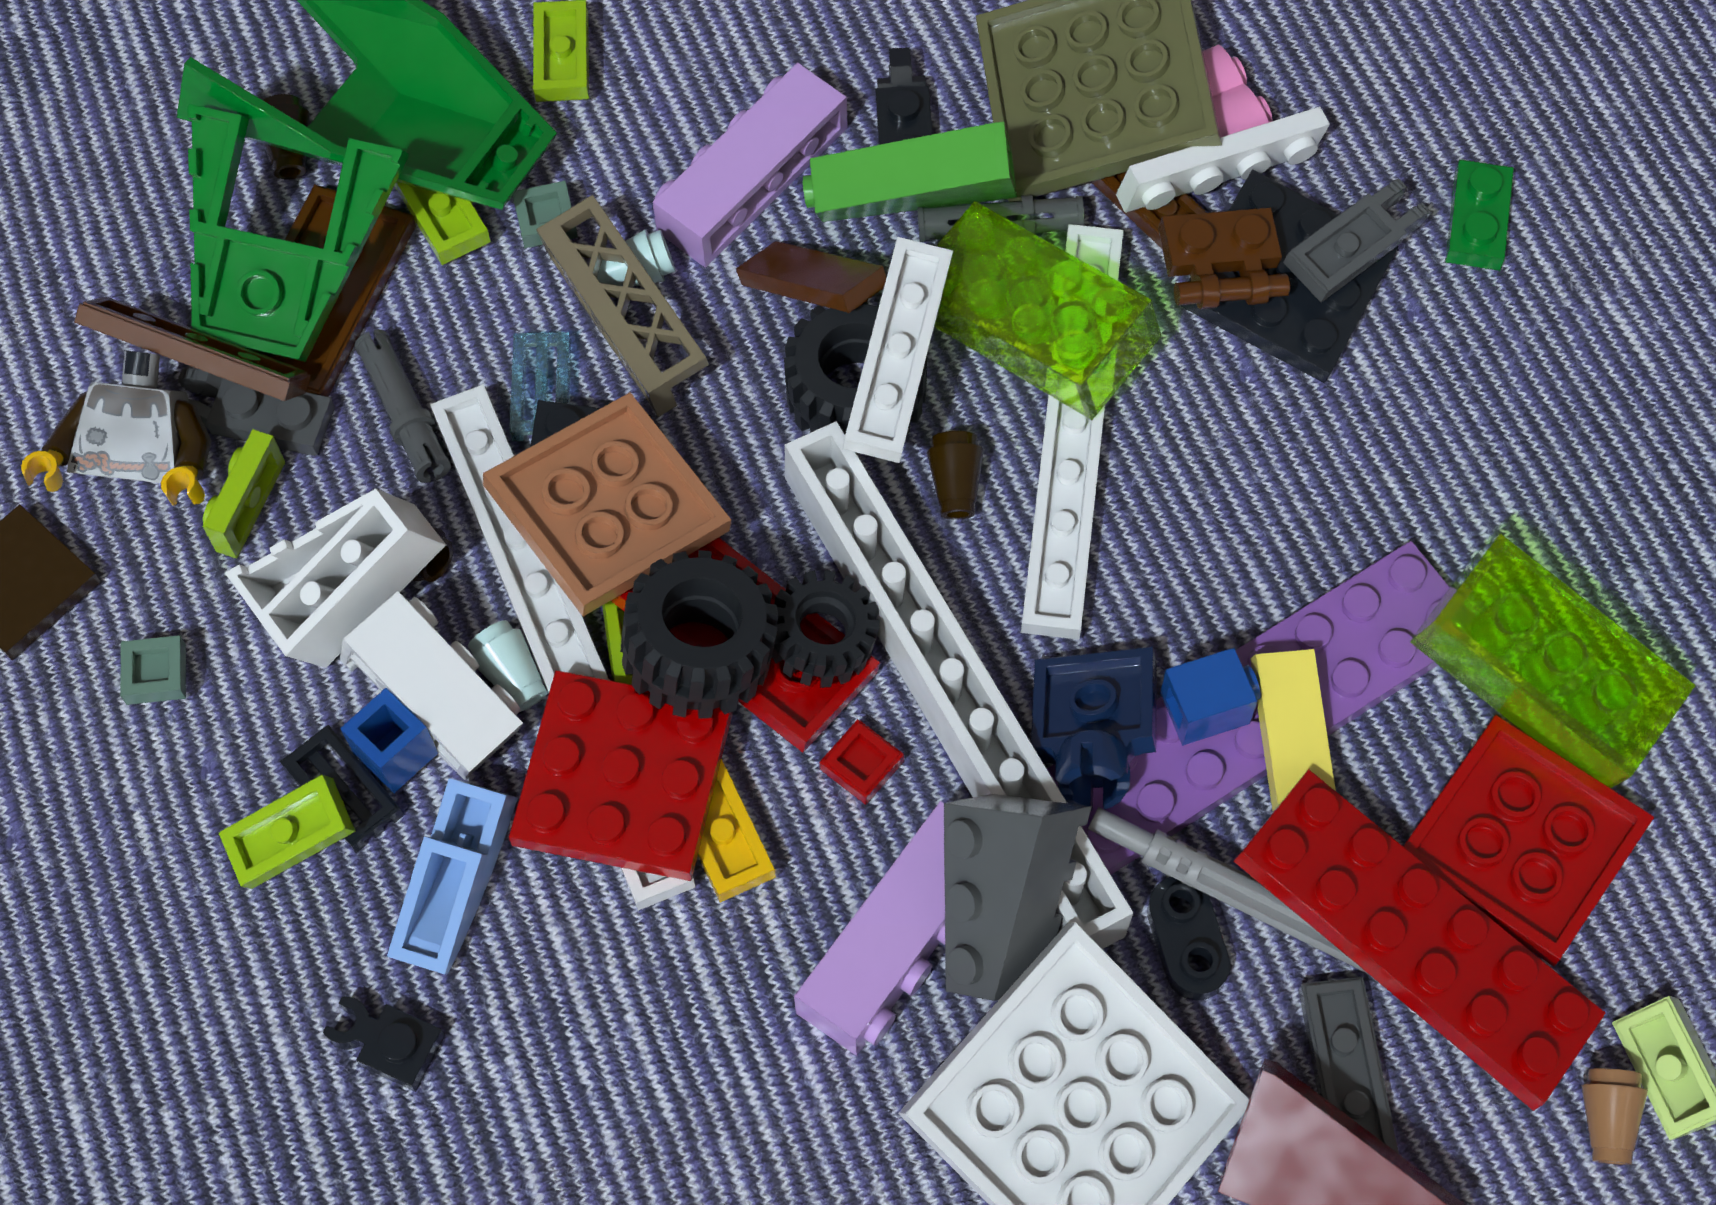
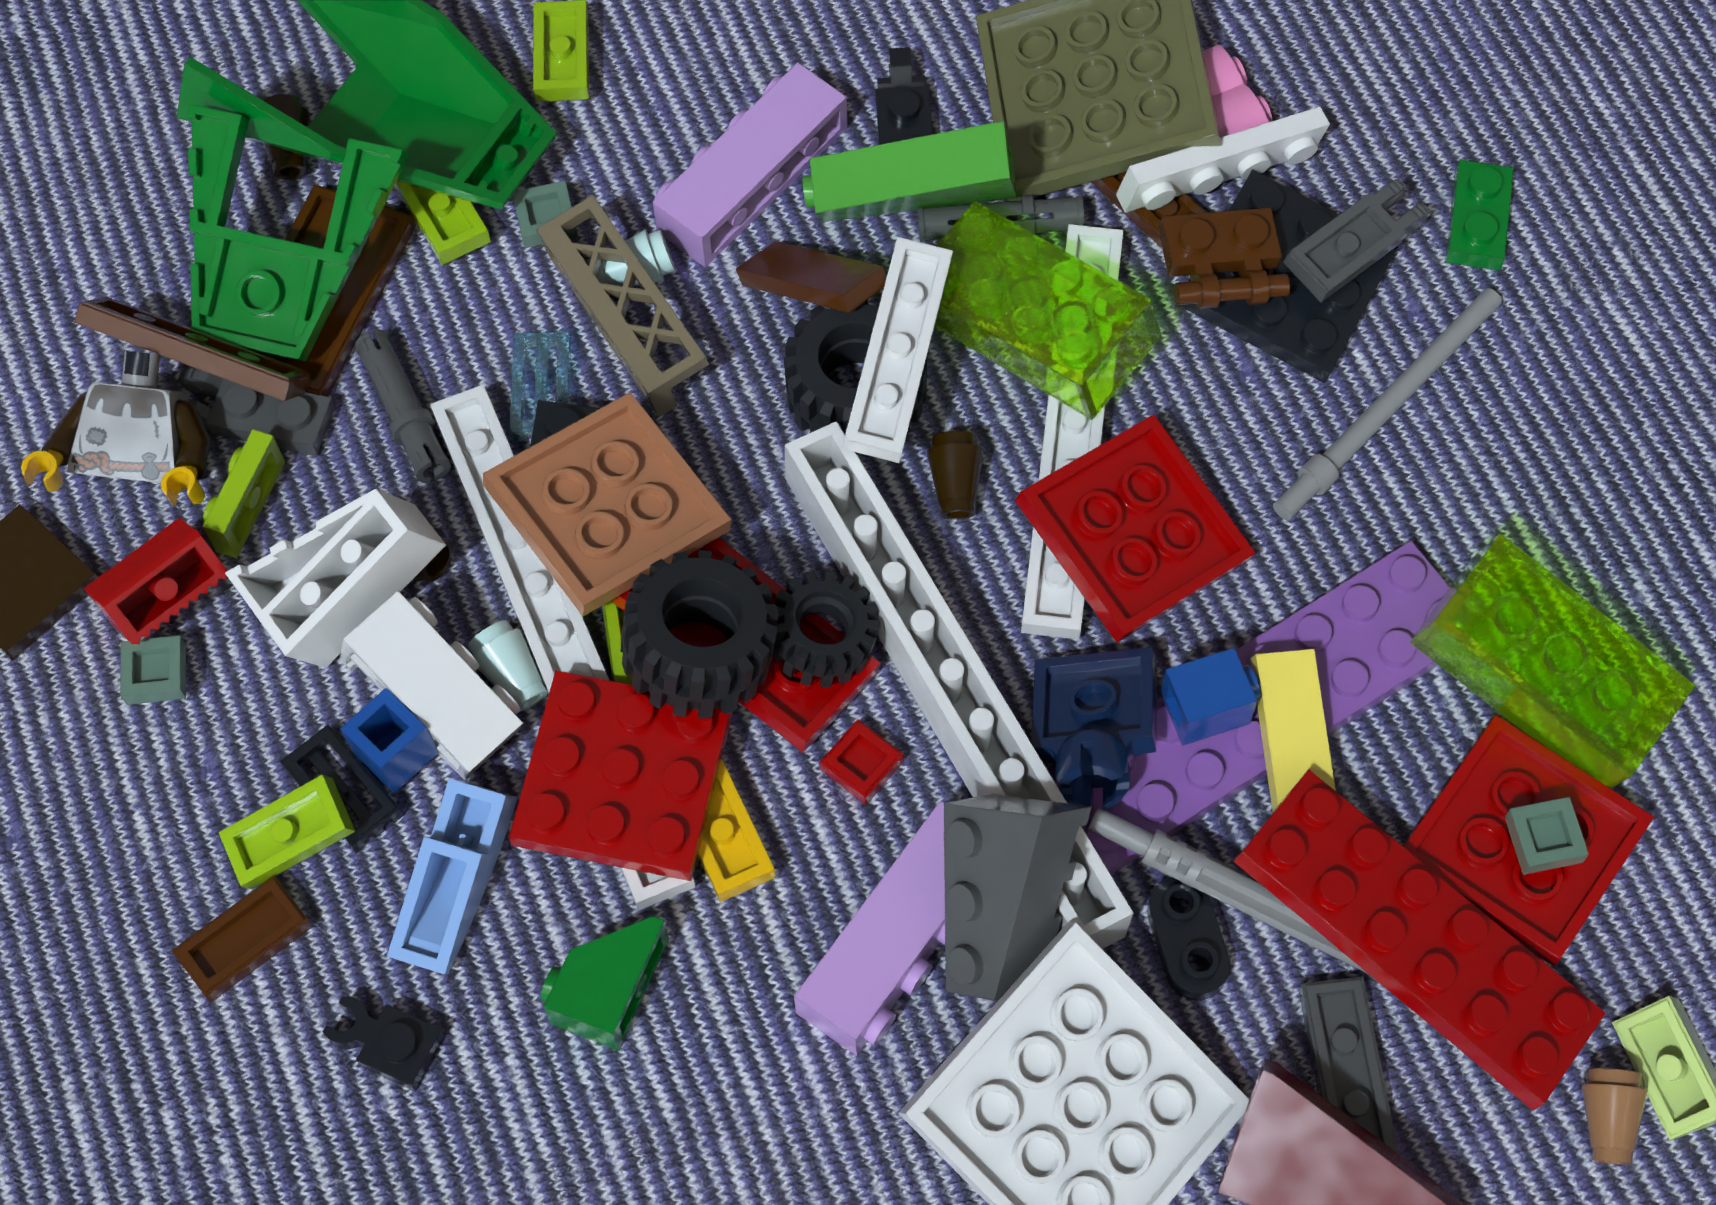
(156, 581): none -> red brick
(242, 939): none -> reddish brown tile
(605, 982): none -> green slope
(1134, 527): none -> red plate
(1322, 470): none -> light grey bar
(1546, 835): none -> sand green plate

